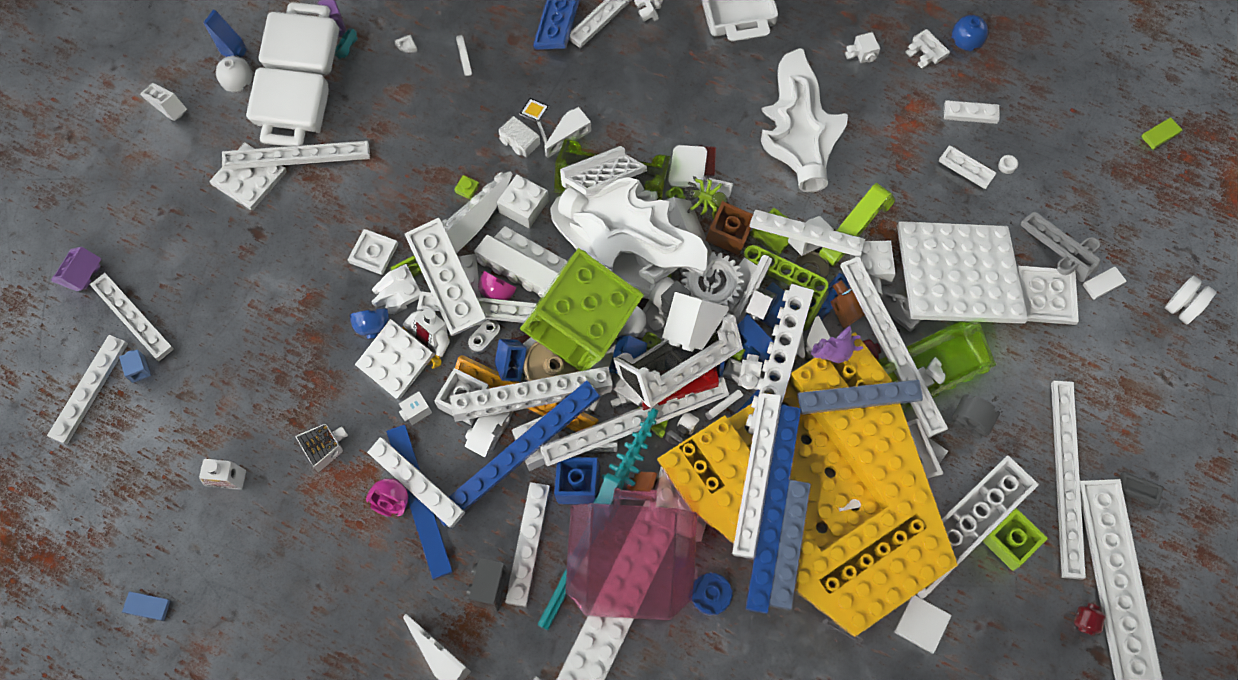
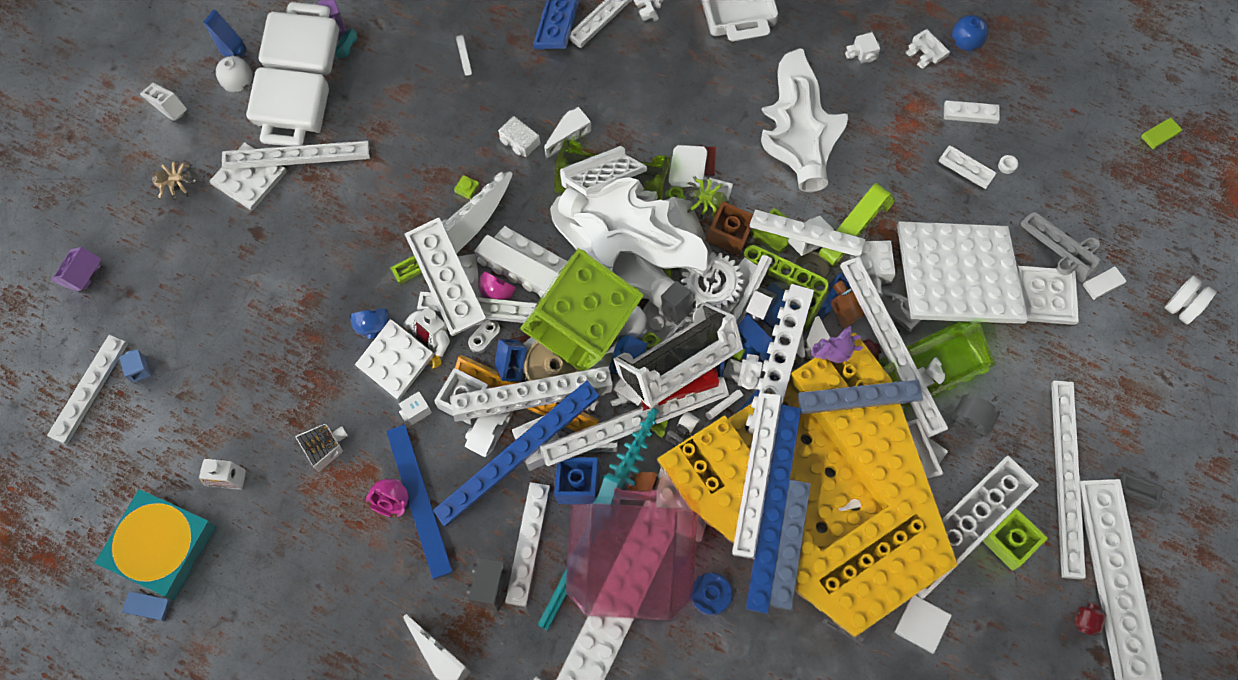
(131, 317): white plate -> none
(155, 544): none -> yellow tile
(173, 180): none -> animal
(373, 251): white plate -> none
(396, 290): white plate -> none
(406, 44): white tile -> none
(416, 482): white plate -> none
(523, 201): white brick -> none
(535, 111): piece -> none
(654, 274): white tile -> none
(692, 321): white slope -> none

